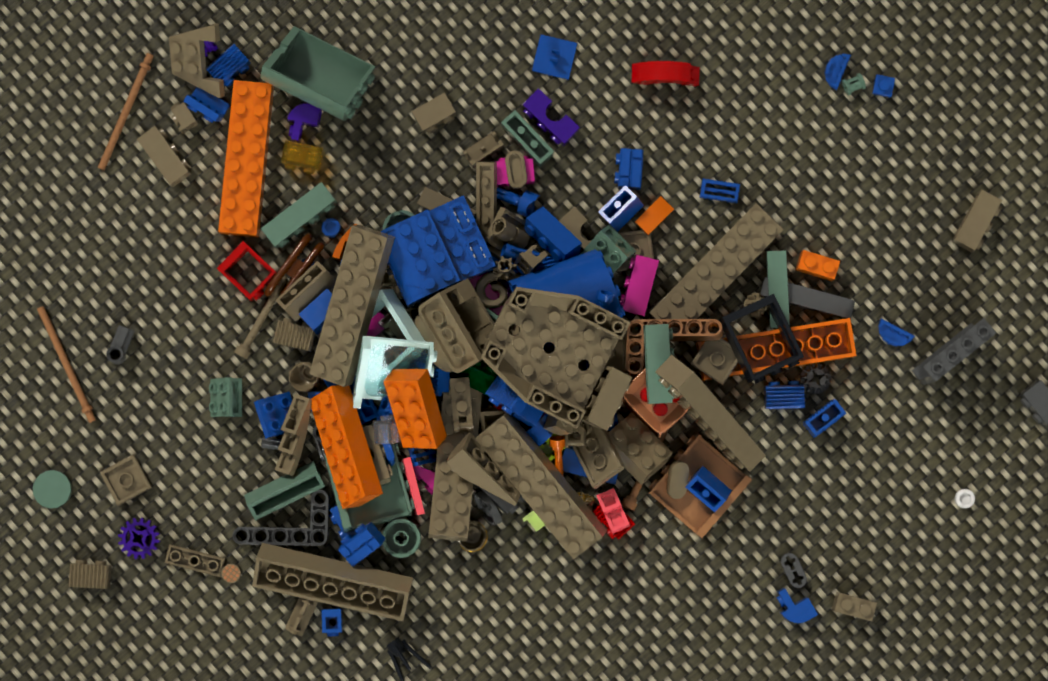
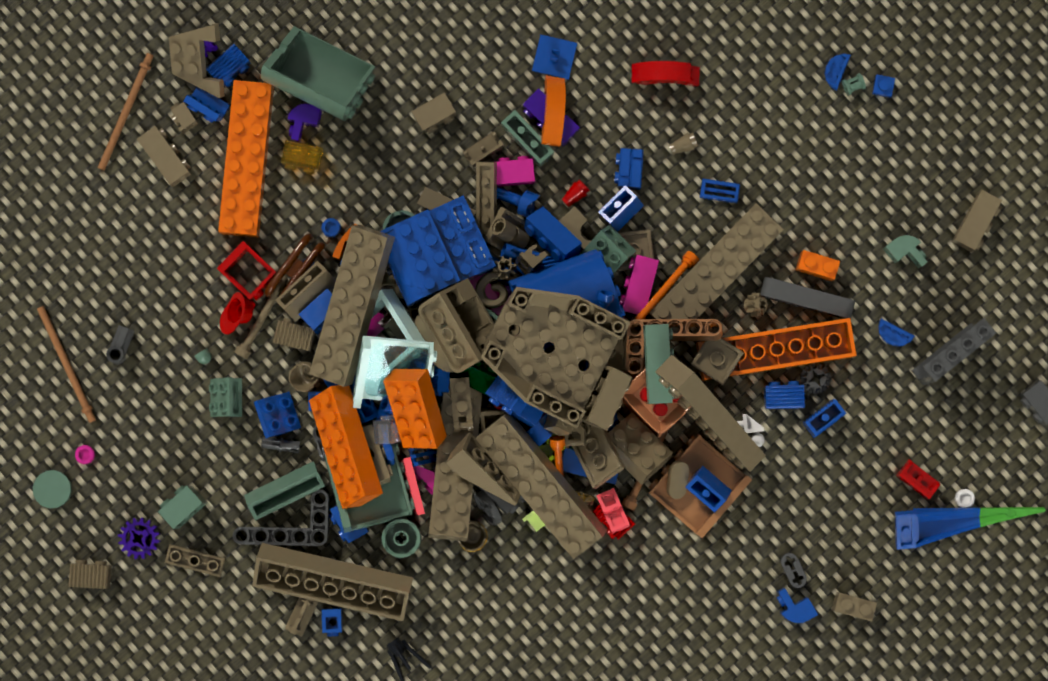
(85, 454): none -> dark pink tile
(126, 480): dark tan tile -> none
(182, 506): none -> sand green brick
(203, 357): none -> sand green hinge
(231, 573): tile -> none
(236, 312): none -> red piece
(294, 436): dark tan slope -> none
(299, 215): sand green brick -> none
(361, 544): blue brick -> none
(516, 169): dark tan tile -> none
(554, 111): none -> orange slope
(575, 193): none -> red cone
(654, 215): orange slope -> none
(684, 144): none -> dark tan cone
(689, 260): none -> orange piece
(752, 426): none -> white piece
(778, 282): sand green tile -> none
(785, 332): black window -> none
(906, 245): none -> sand green brick
(918, 479): none -> red hinge
(928, 525): none -> blue plate

